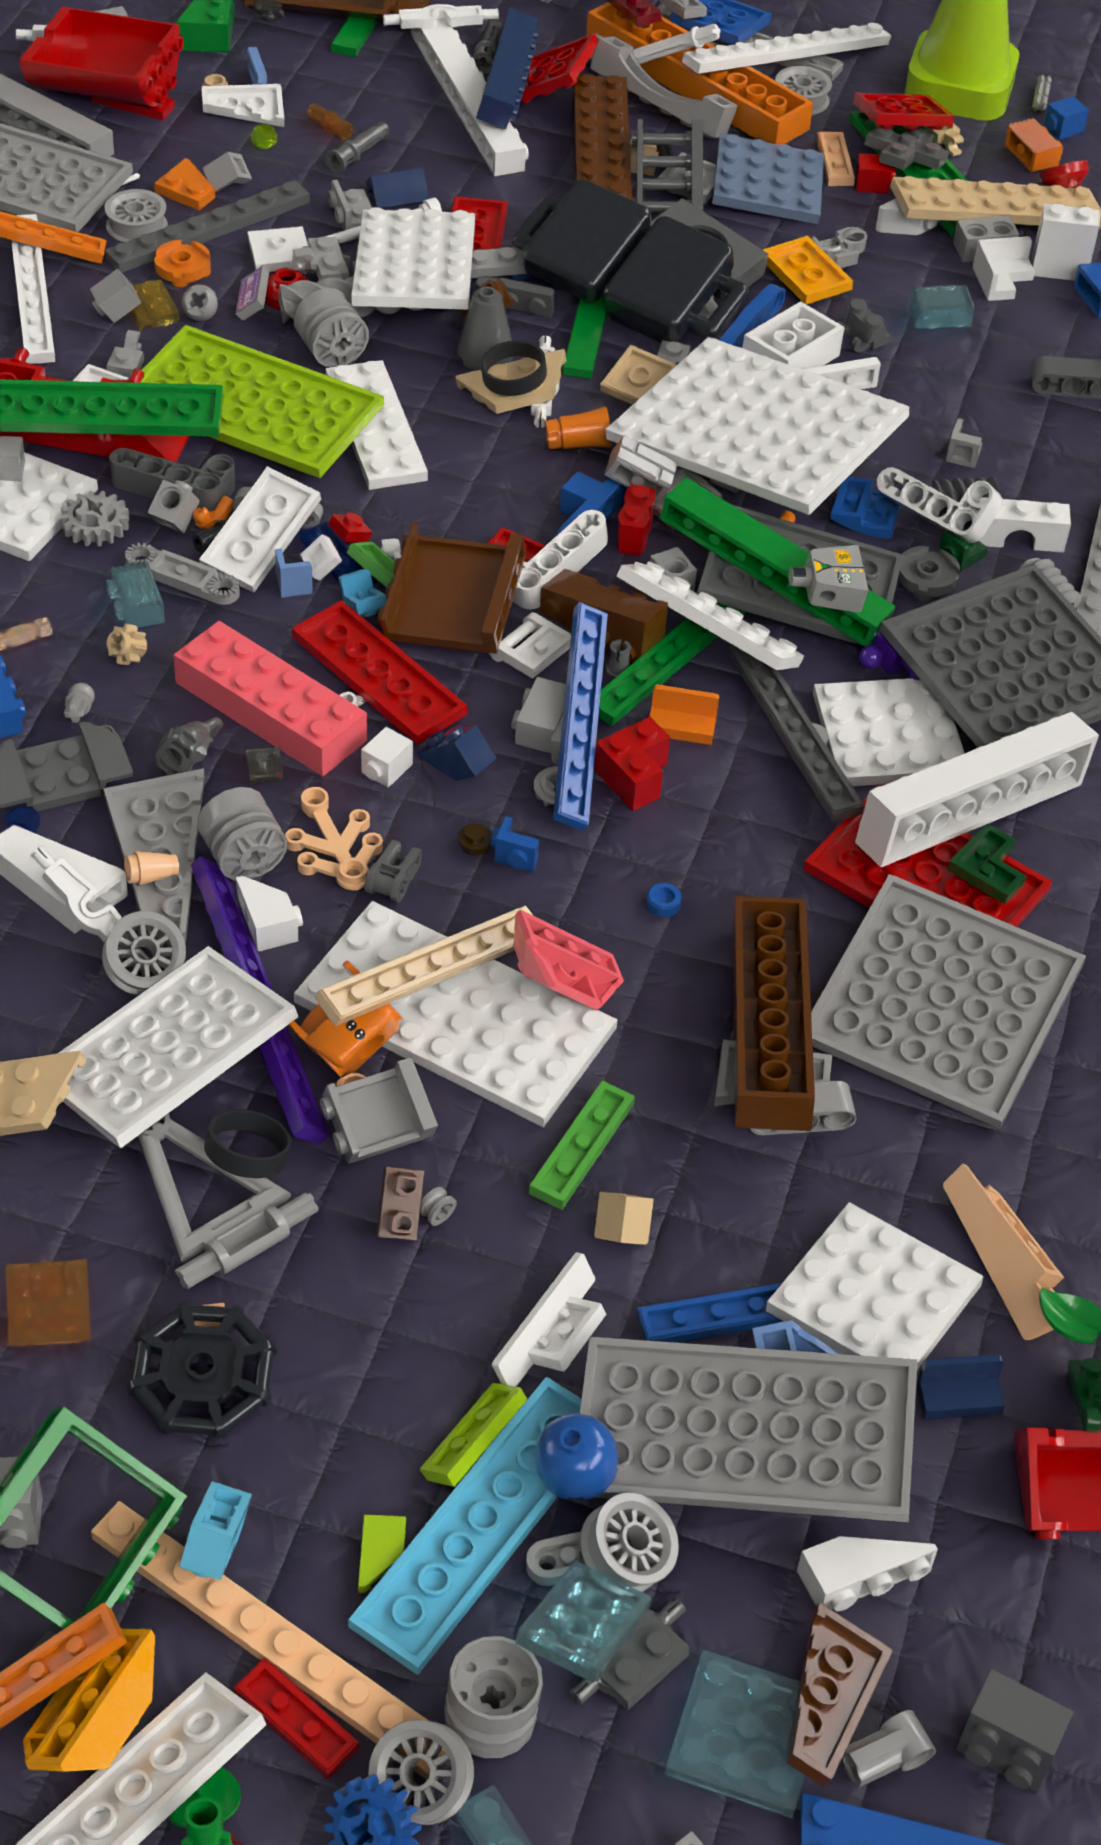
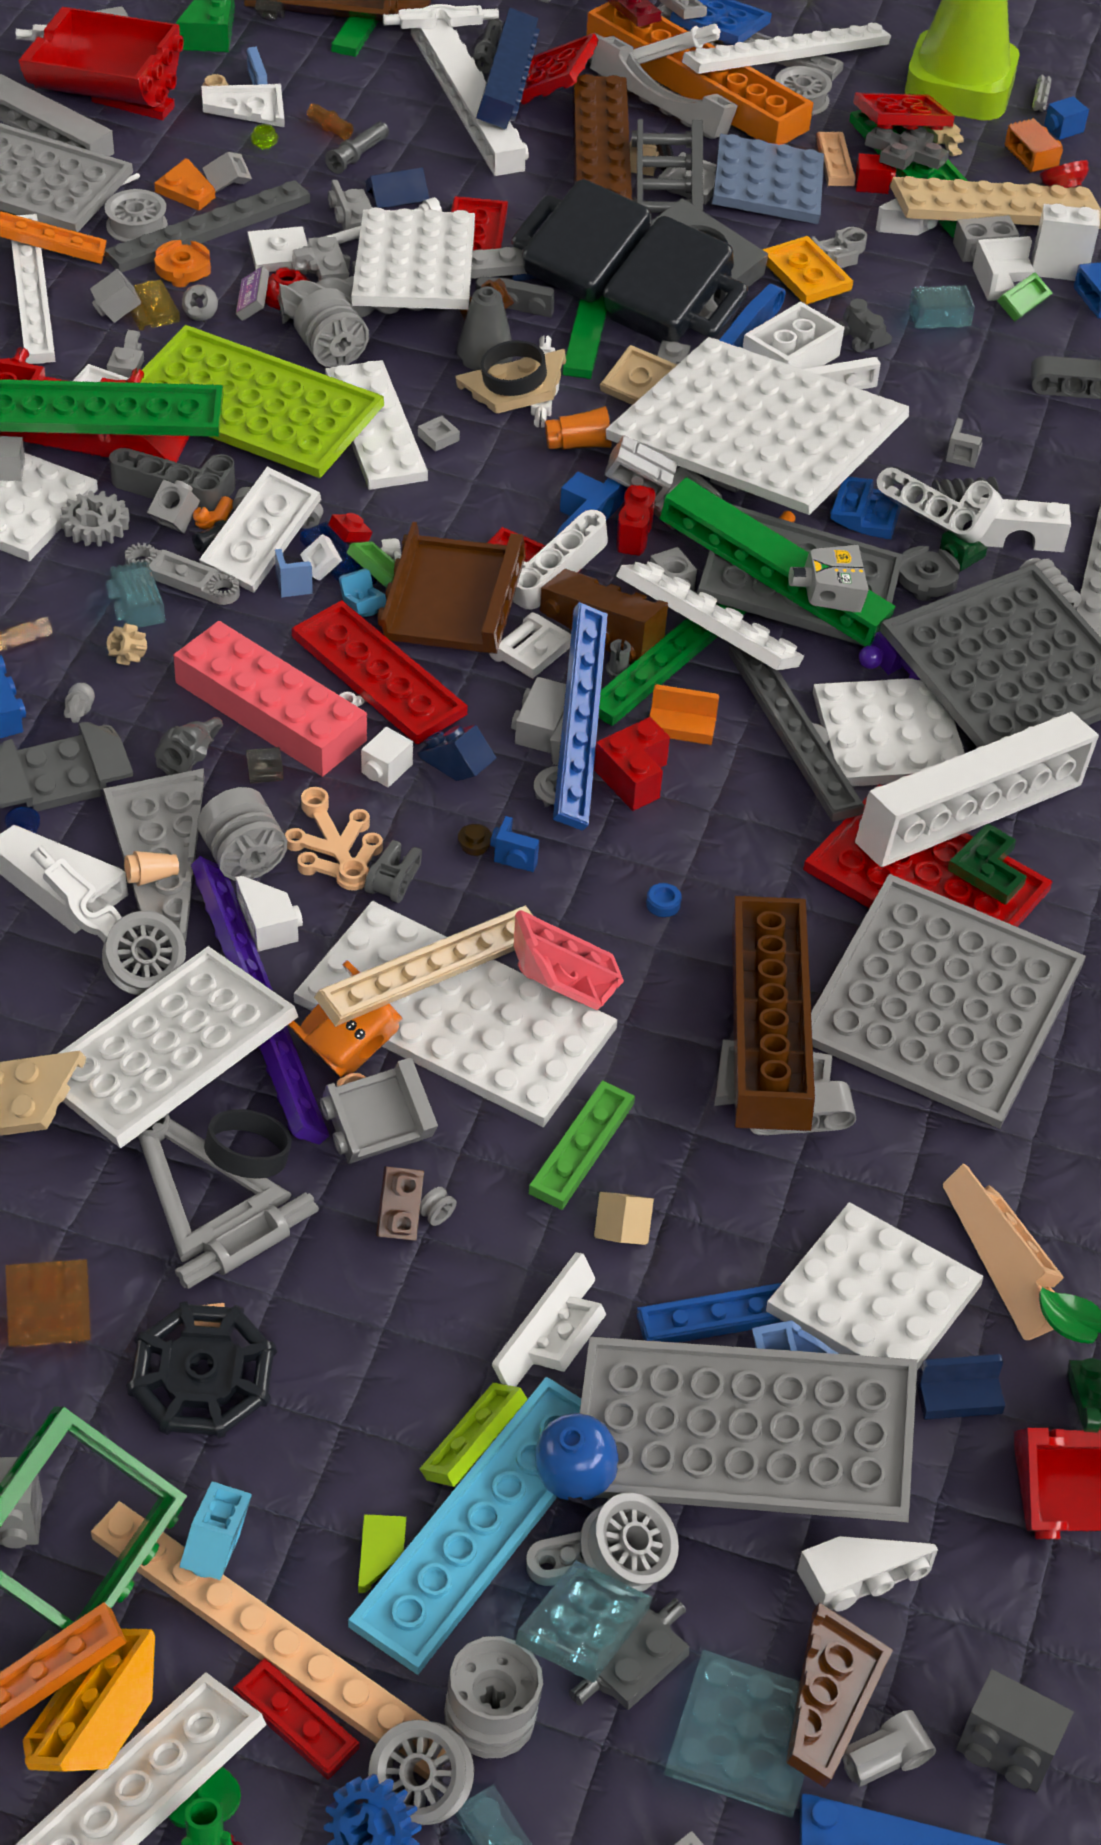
(438, 433): none -> light grey plate
(1024, 296): none -> bright green tile

